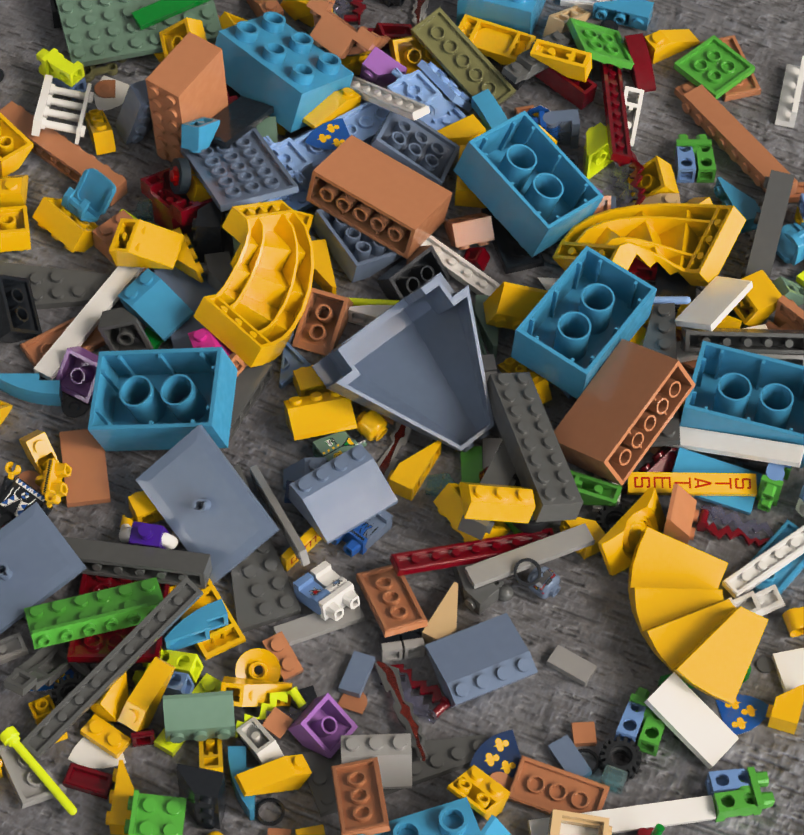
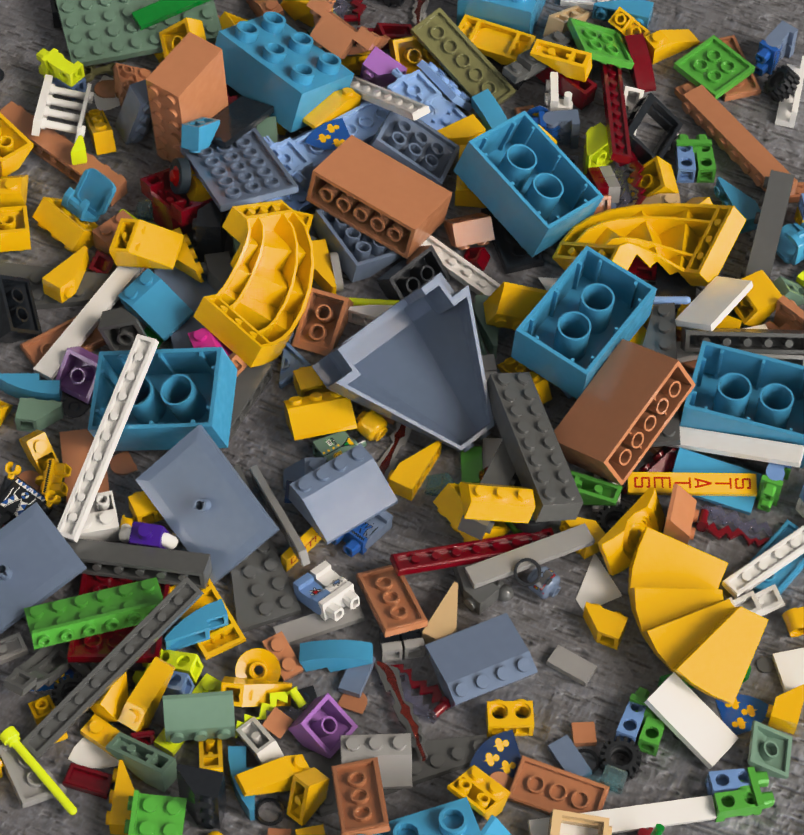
(37, 414): none -> sand green slope
(65, 278): none -> yellow slope
(78, 152): none -> neon yellow slope
(101, 262): none -> dark red slope
(102, 520): none -> white slope
(107, 437): none -> white plate
(123, 464): none -> nougat piece
(126, 75): none -> nougat plate
(144, 761): none -> sand green slope
(306, 794): none -> yellow slope
(334, 258): none -> light grey tile
(335, 654): none -> dark azure slope
(509, 712): none -> yellow brick
(552, 99): none -> white plate
(597, 585): none -> white sticker
(605, 181): none -> hips
(605, 625): none -> yellow slope
(626, 23): none -> yellow slope
(667, 120): none -> black window
(769, 750): none -> sand green slope
(776, 46): none -> hips
(781, 83): none -> black tyre

